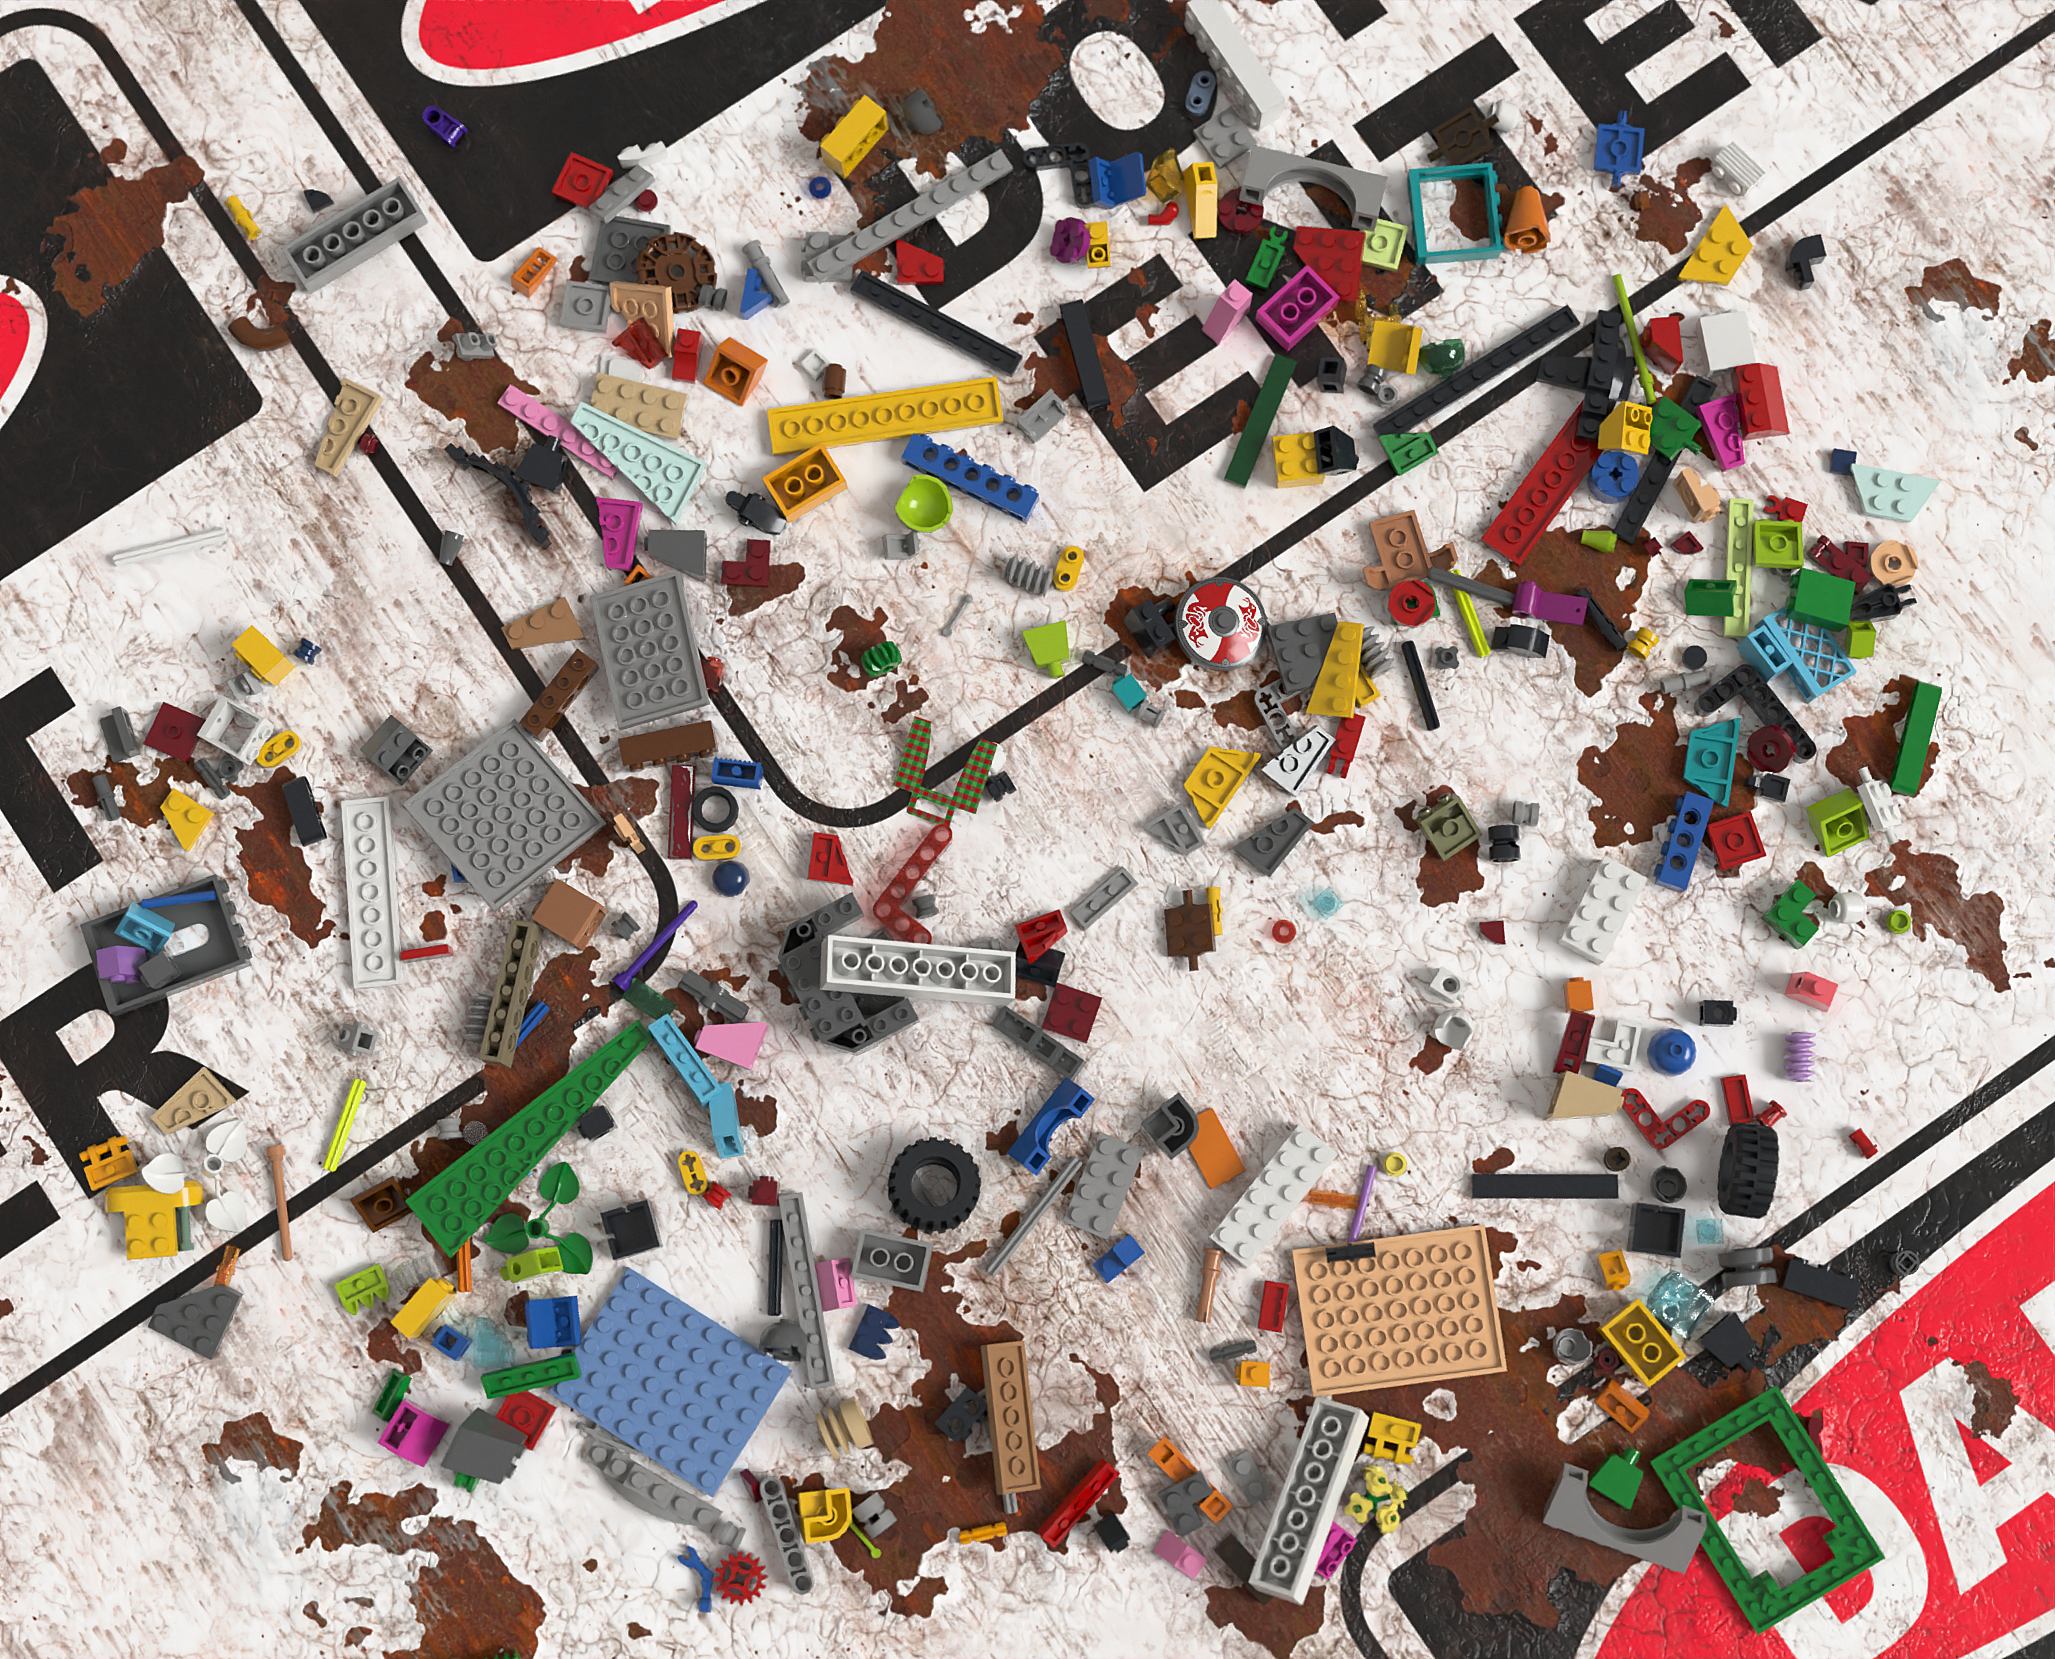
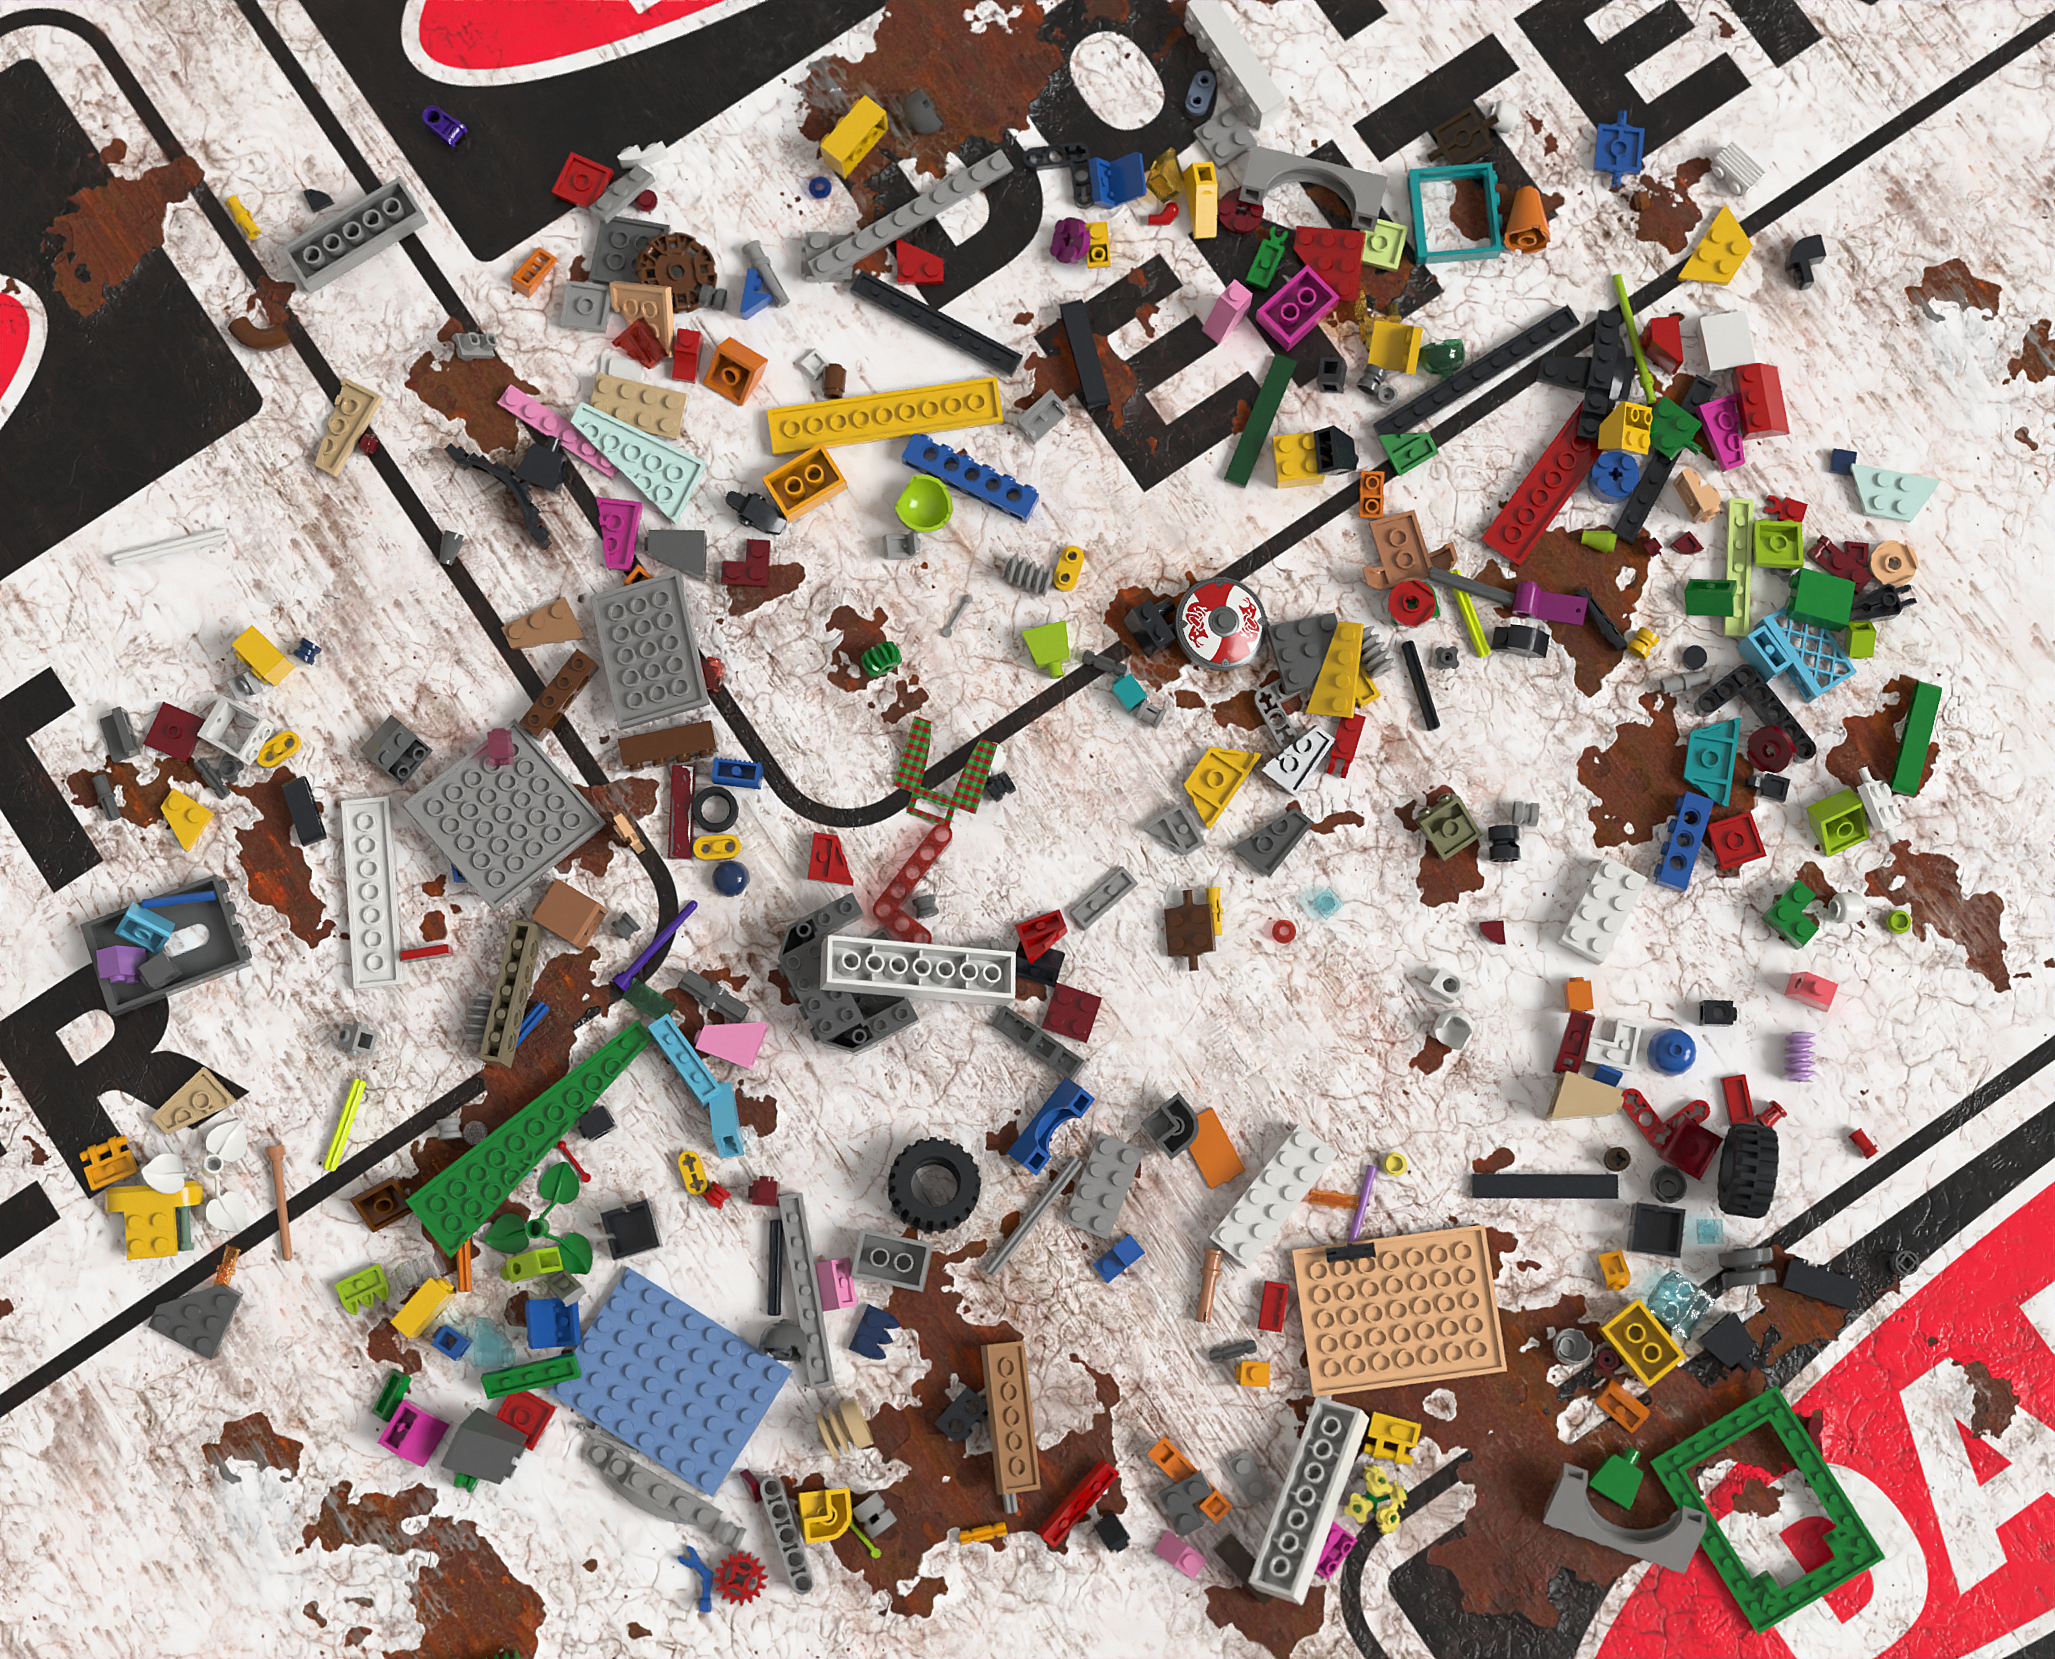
(500, 747): none -> clear pink brick
(565, 1287): none -> light grey plate
(585, 1177): none -> red hinge
(1371, 494): none -> orange slope
(1690, 1147): none -> dark red plate

